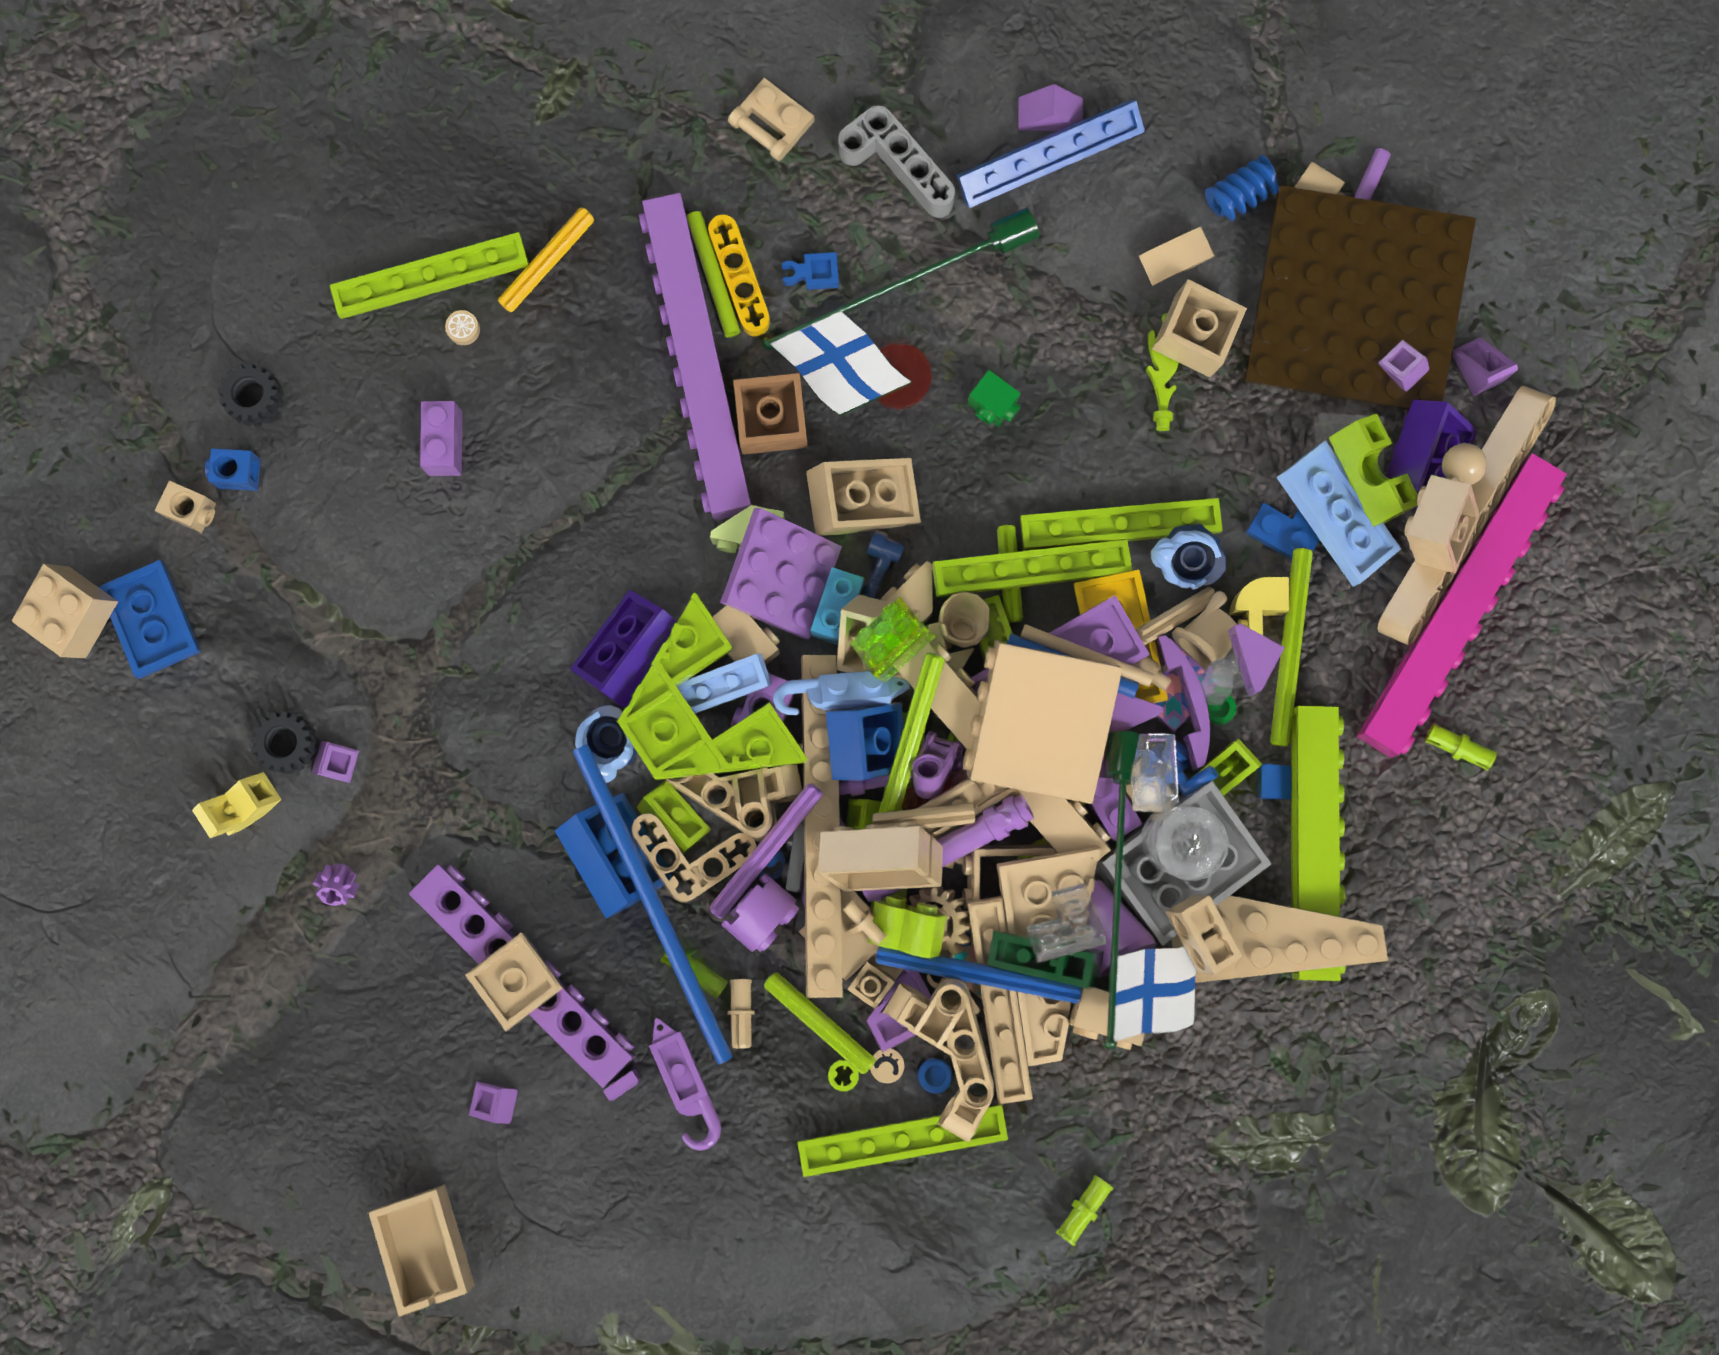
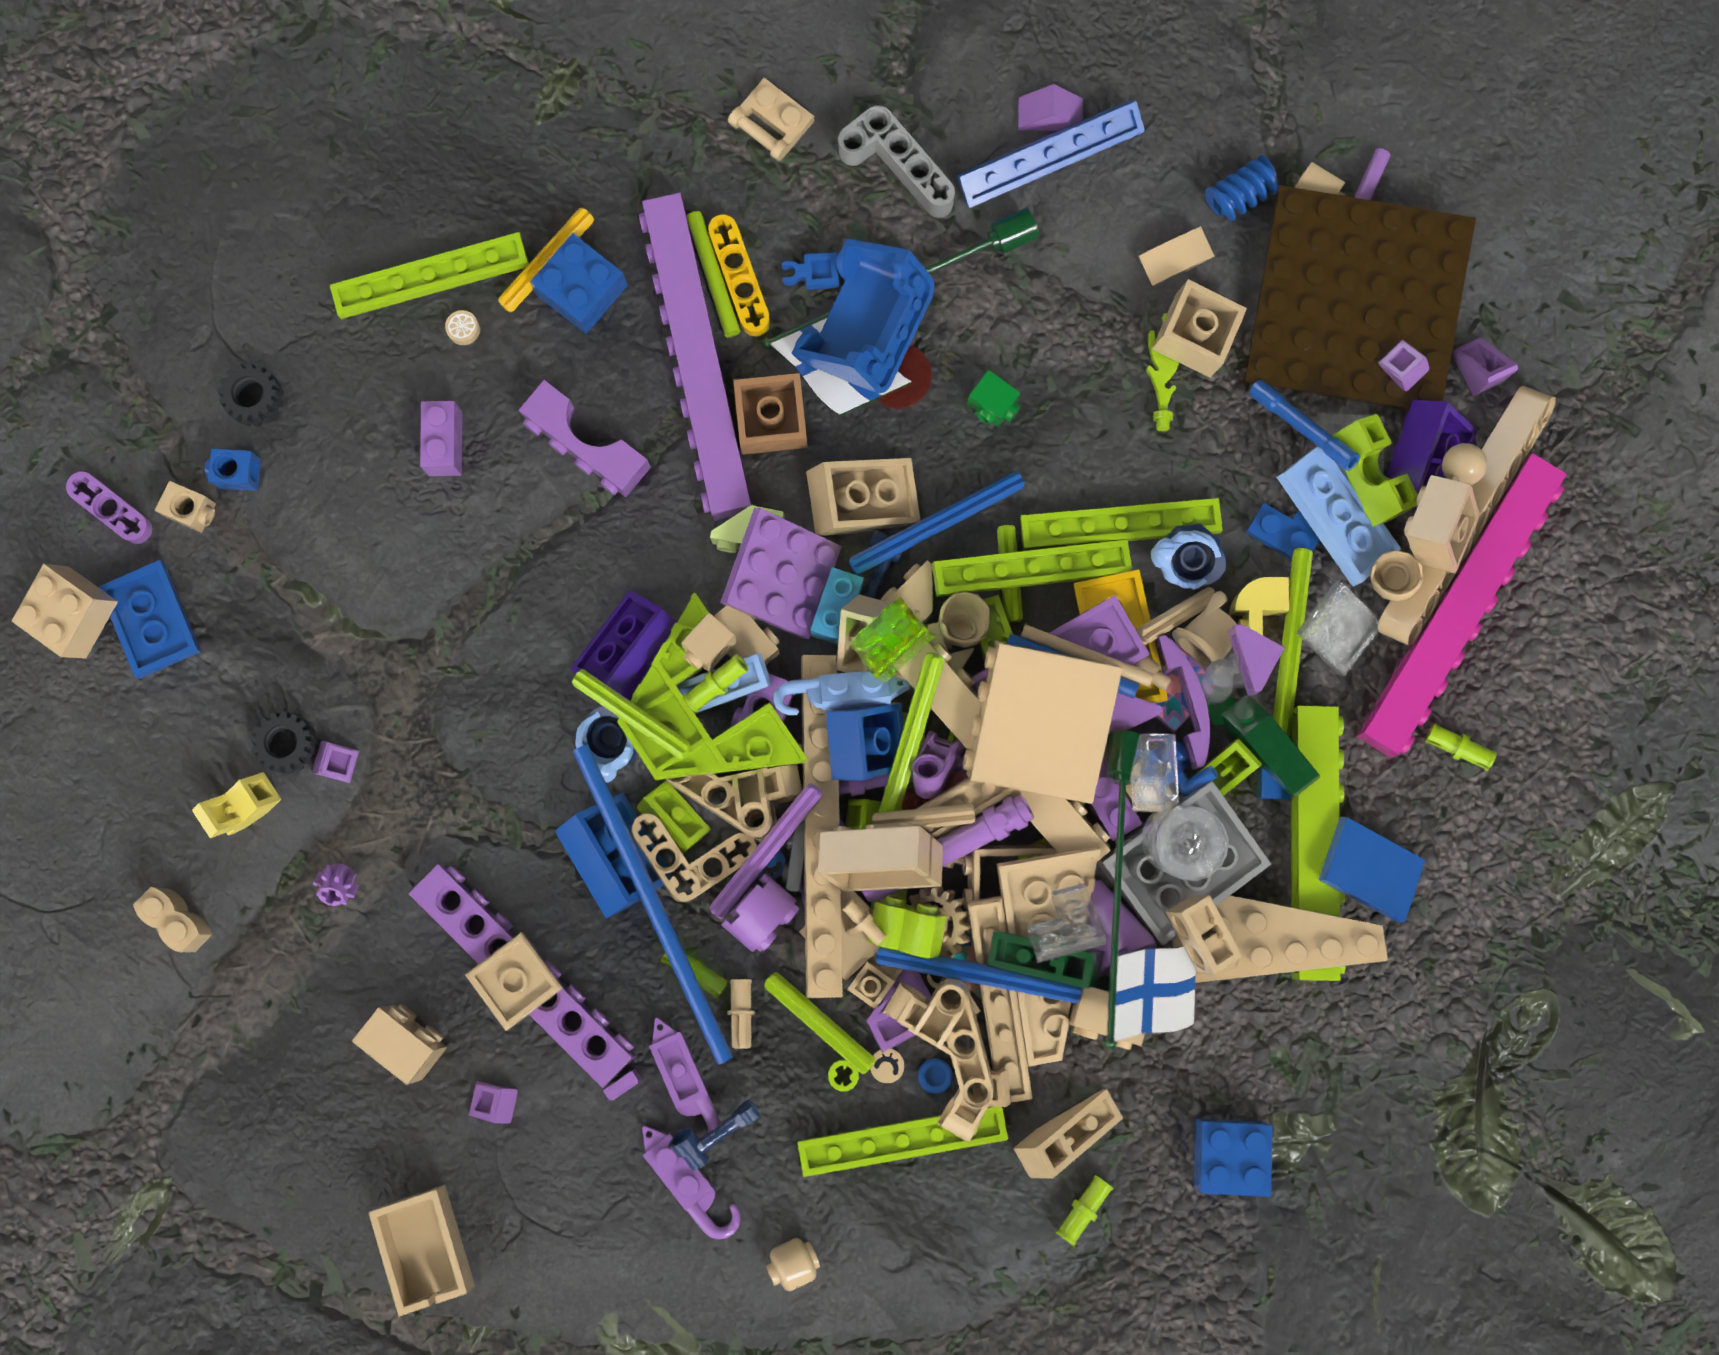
(103, 494): none -> medium lavender beam
(170, 915): none -> tan brick
(400, 1043): none -> tan brick
(579, 283): none -> blue brick
(615, 464): none -> medium lavender arch
(631, 713): none -> lime axle
(688, 1186): none -> medium lavender plate
(693, 1149): none -> dark blue brick
(707, 643): none -> tan brick
(716, 683): none -> lime pin
(793, 1264): none -> tan head
(872, 316): none -> blue windscreen
(936, 523): none -> blue axle
(1001, 1092): none -> tan tile
(1067, 1136): none -> tan slope
(1233, 1157): none -> blue brick
(1270, 745): none -> dark green slope
(1331, 446): none -> blue piece
(1339, 628): none -> clear plate
(1372, 869): none -> blue tile
(1396, 575): none -> tan hair

